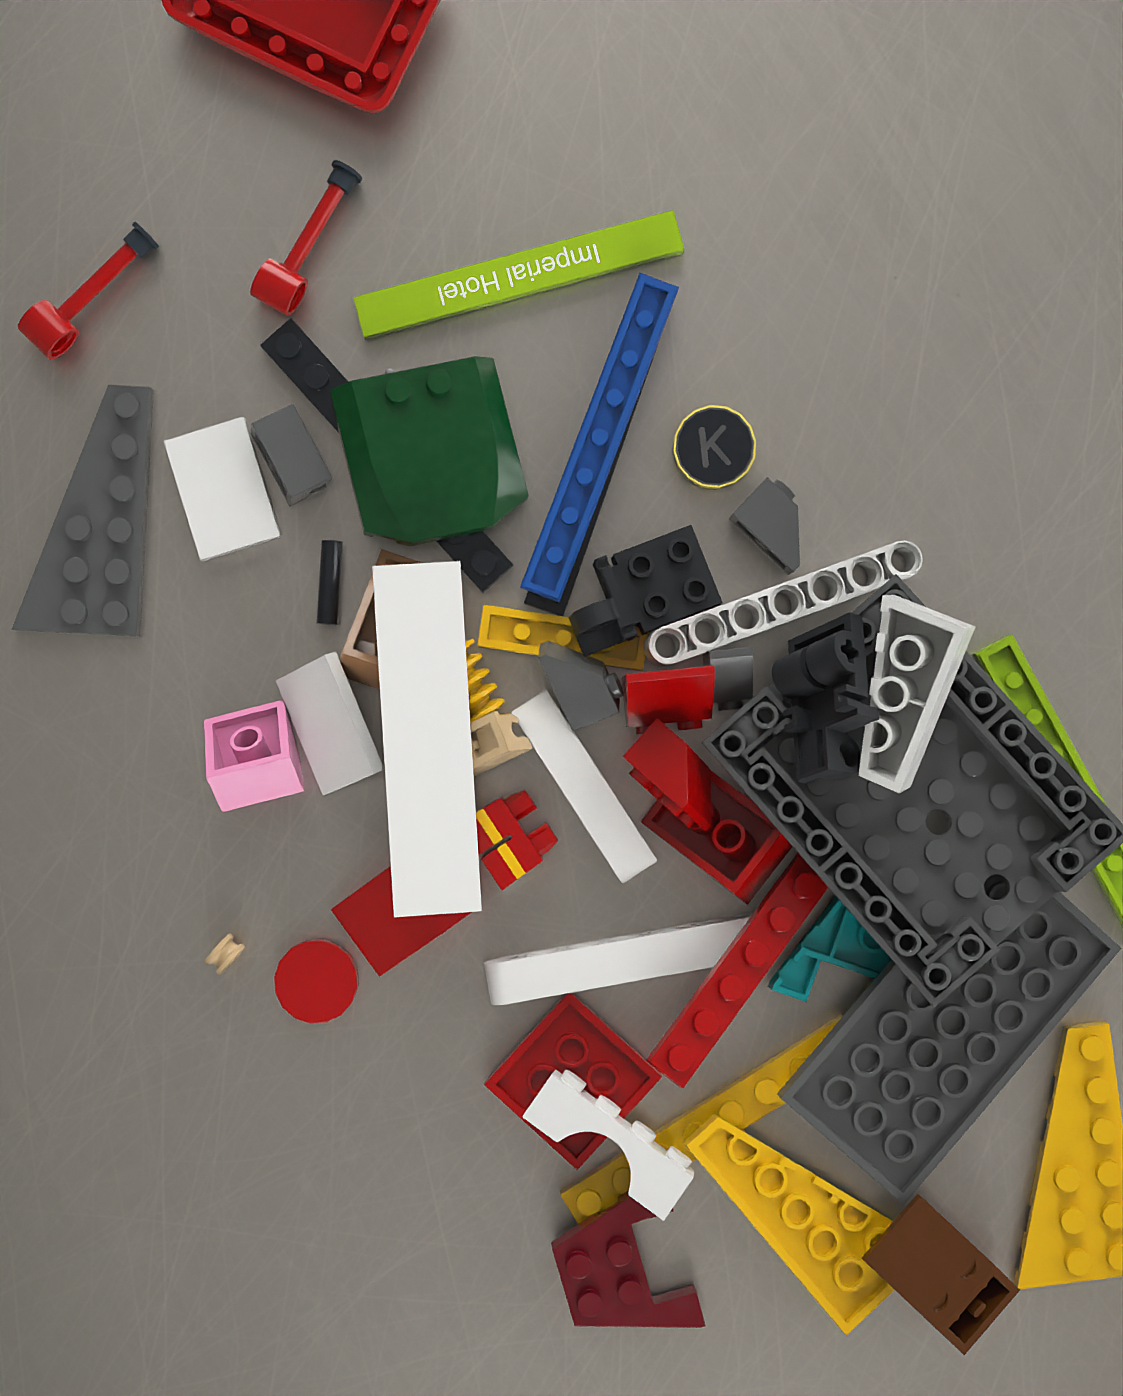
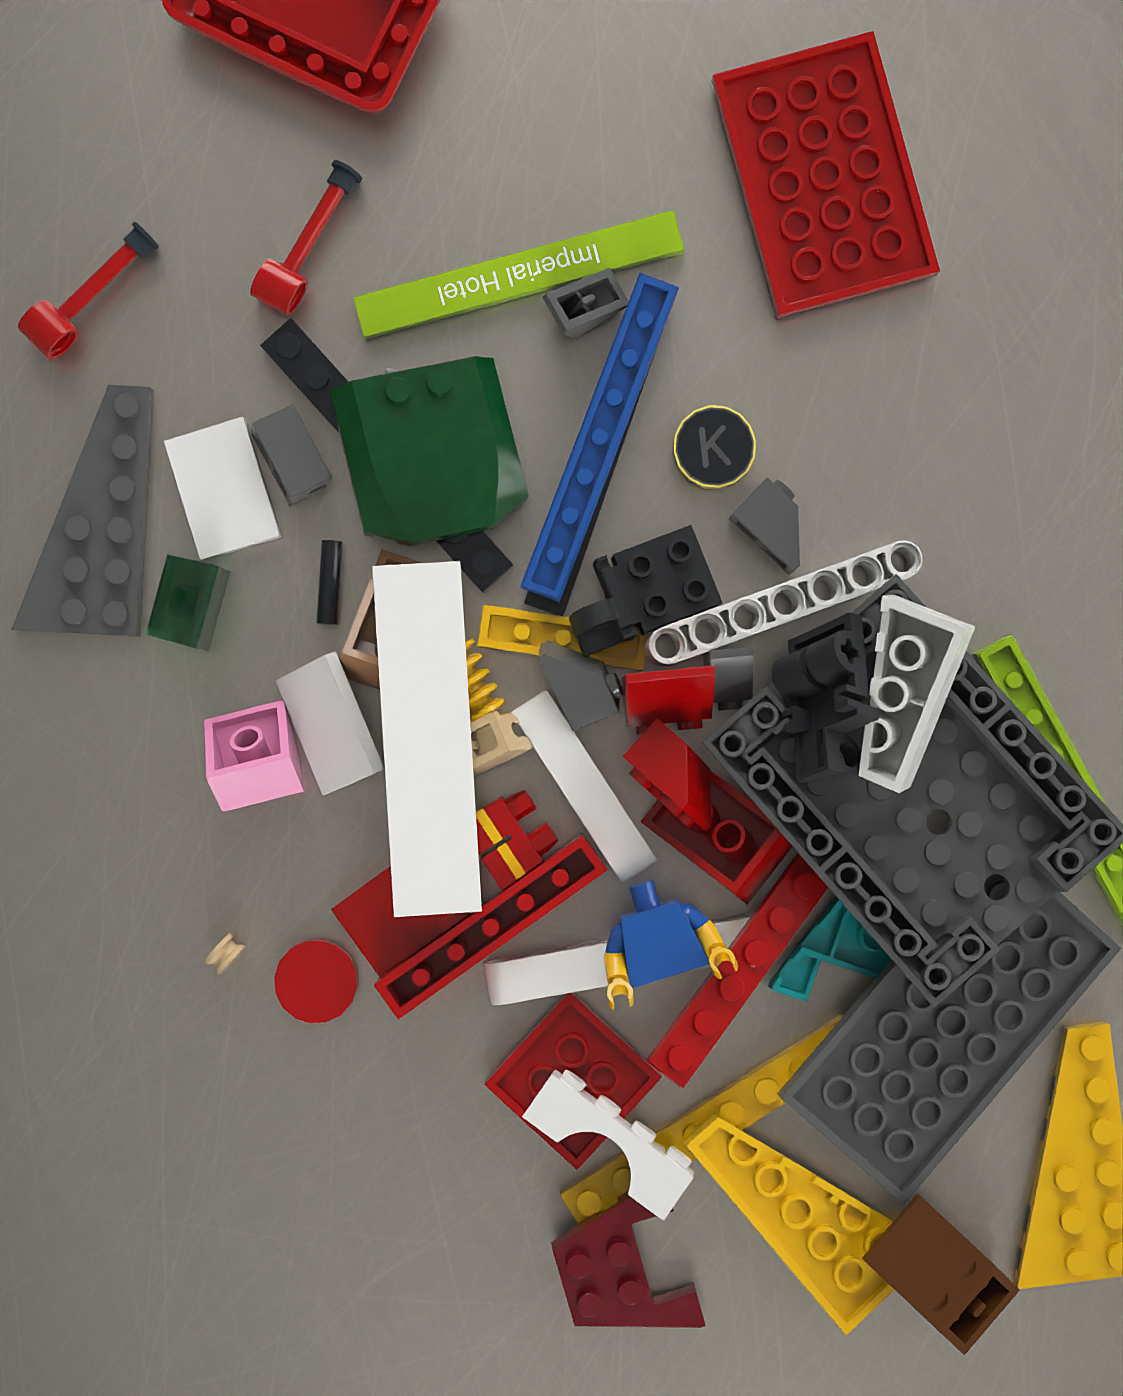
(188, 602): none -> clear green slope
(487, 930): none -> red brick
(586, 303): none -> dark grey slope
(659, 943): none -> blue torso
(825, 174): none -> red plate

